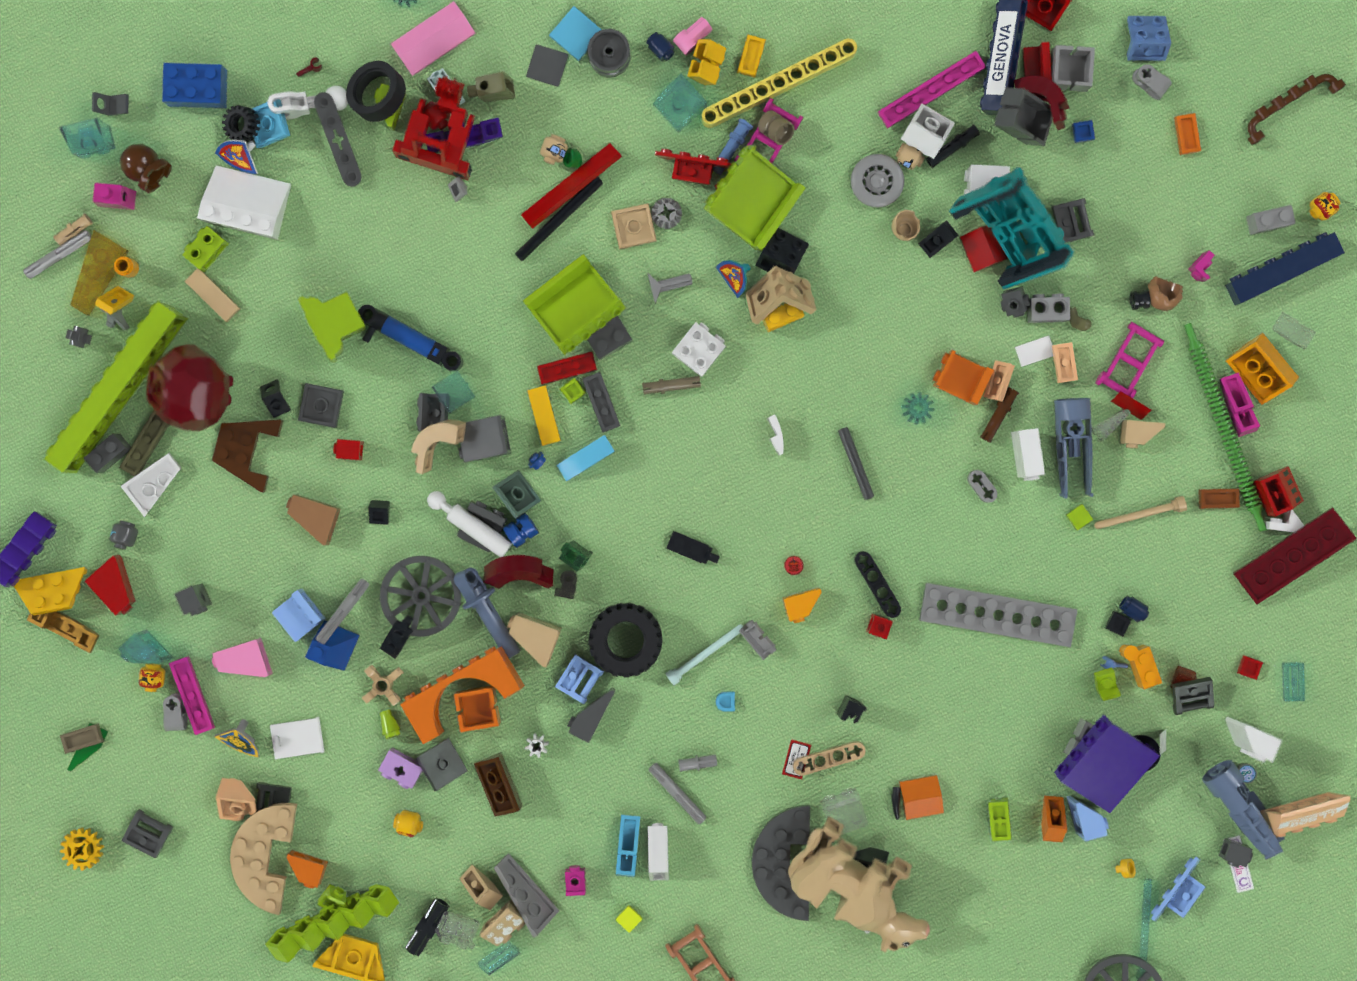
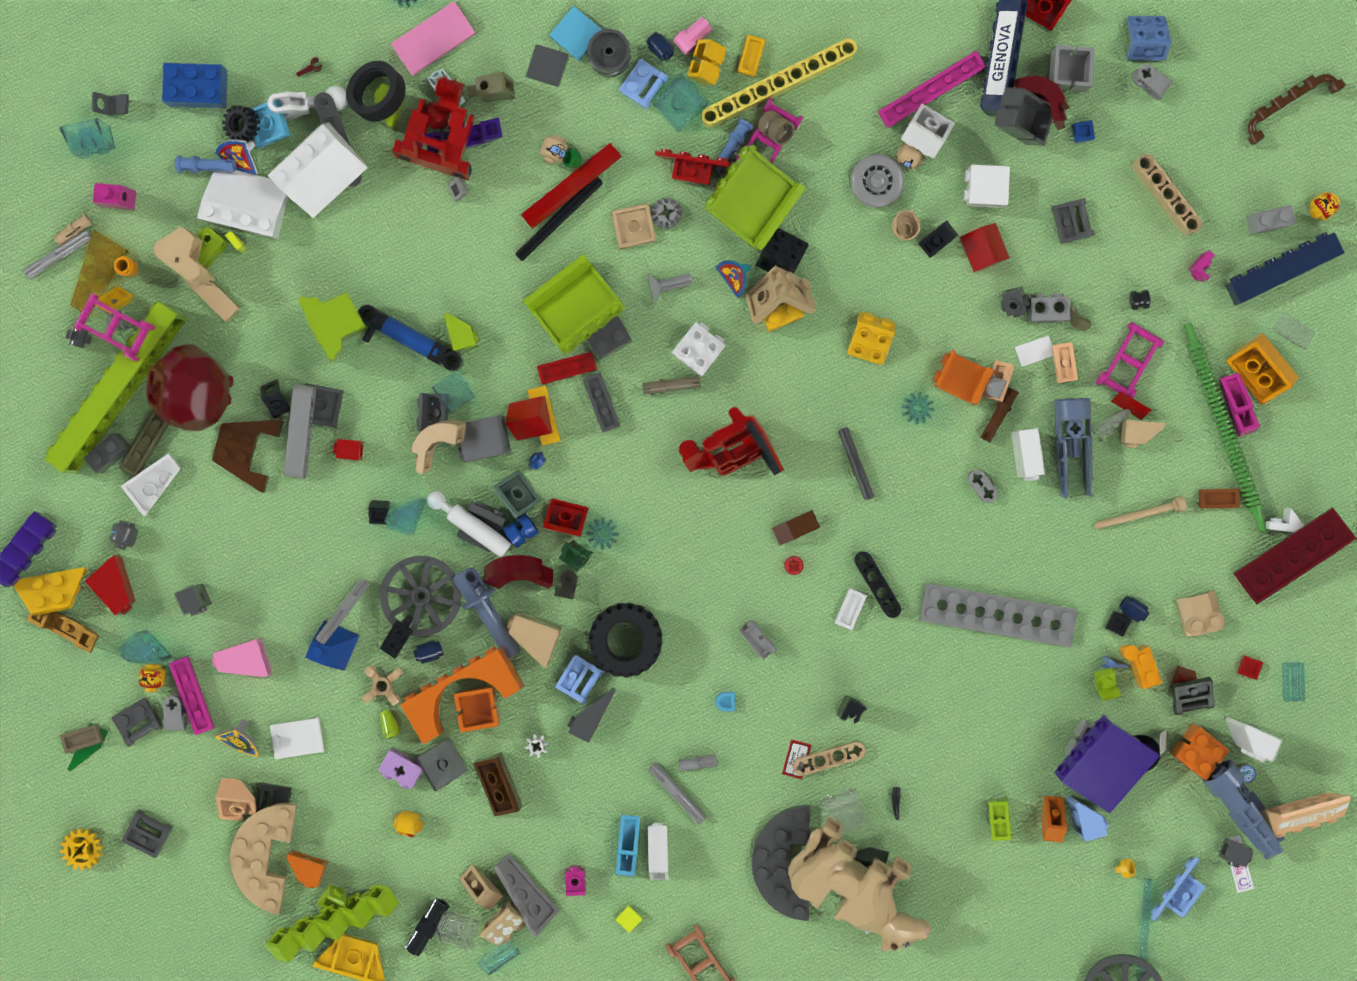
(130, 353): none -> dark pink piece
(134, 715): none -> dark grey plate
(143, 166): reddish brown tile -> none
(181, 253): none -> tan piece
(196, 164): none -> medium blue pin
(236, 241): none -> neon yellow tile
(298, 615): light blue bracket -> none
(299, 431): none -> light grey beam
(314, 517): medium nougat slope -> none
(318, 170): none -> white slope
(406, 517): none -> clear light blue slope
(428, 652): none -> dark blue brick
(461, 334): none -> lime slope
(529, 418): none -> red slope
(566, 517): none -> red slope
(572, 390): lime tile -> none
(585, 458): medium azure slope -> none
(607, 528): none -> clear light blue gear
(639, 79): none -> light blue plate
(675, 675): light aqua piece -> none
(691, 548): black hinge -> none
(744, 430): none -> red container
(777, 441): white slope -> none
(796, 527): none -> reddish brown slope
(801, 604): light orange slope -> none
(850, 609): none -> white tile
(872, 338): none -> yellow bracket
(879, 626): red brick -> none
(921, 797): orange slope -> none
(955, 144): black pin -> none
(995, 387): none -> light grey slope
(1034, 223): teal container -> none
(1037, 61): red panel -> none
(1079, 517): lime tile -> none
(1164, 294): medium nougat hair -> none
(1176, 197): none -> tan beam
(1187, 134): orange tile -> none
(1200, 614): none -> tan slope
(1200, 753): none -> orange piece
(1278, 492): red slope -> none

